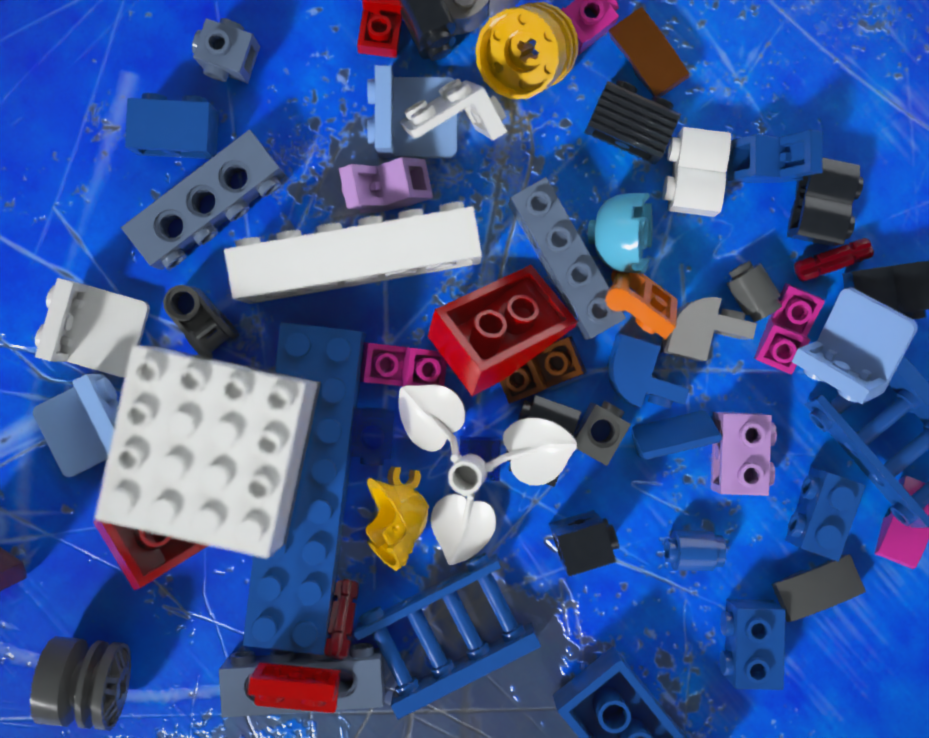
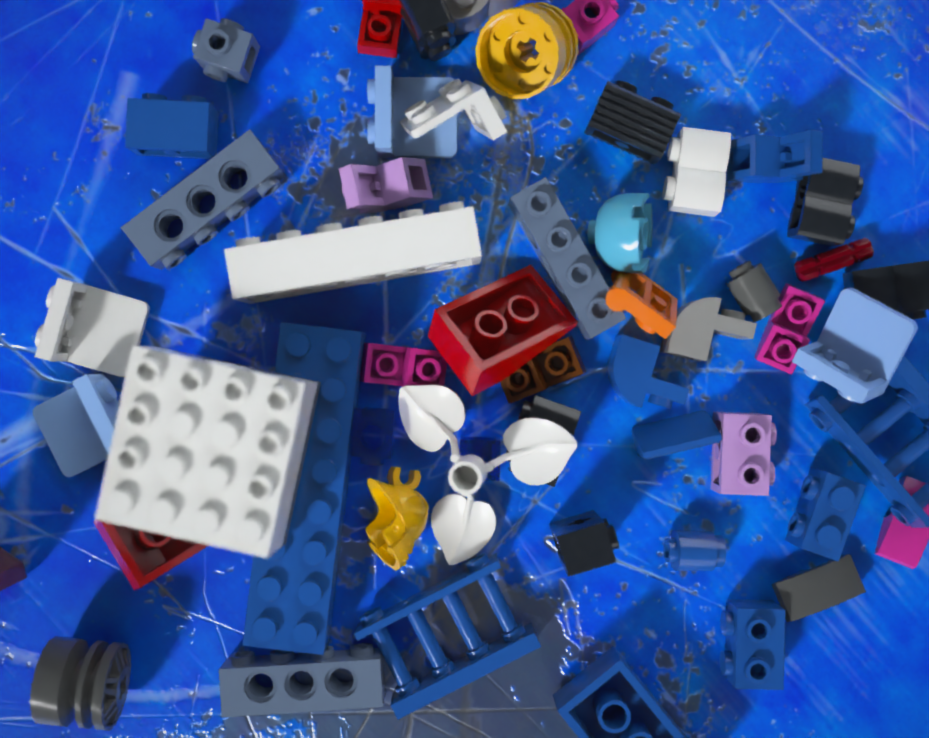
(200, 321): dark grey piece -> none
(295, 687): red bracket -> none
(342, 619): dark red axle -> none
(605, 449): dark grey brick -> none
(649, 53): reddish brown slope -> none

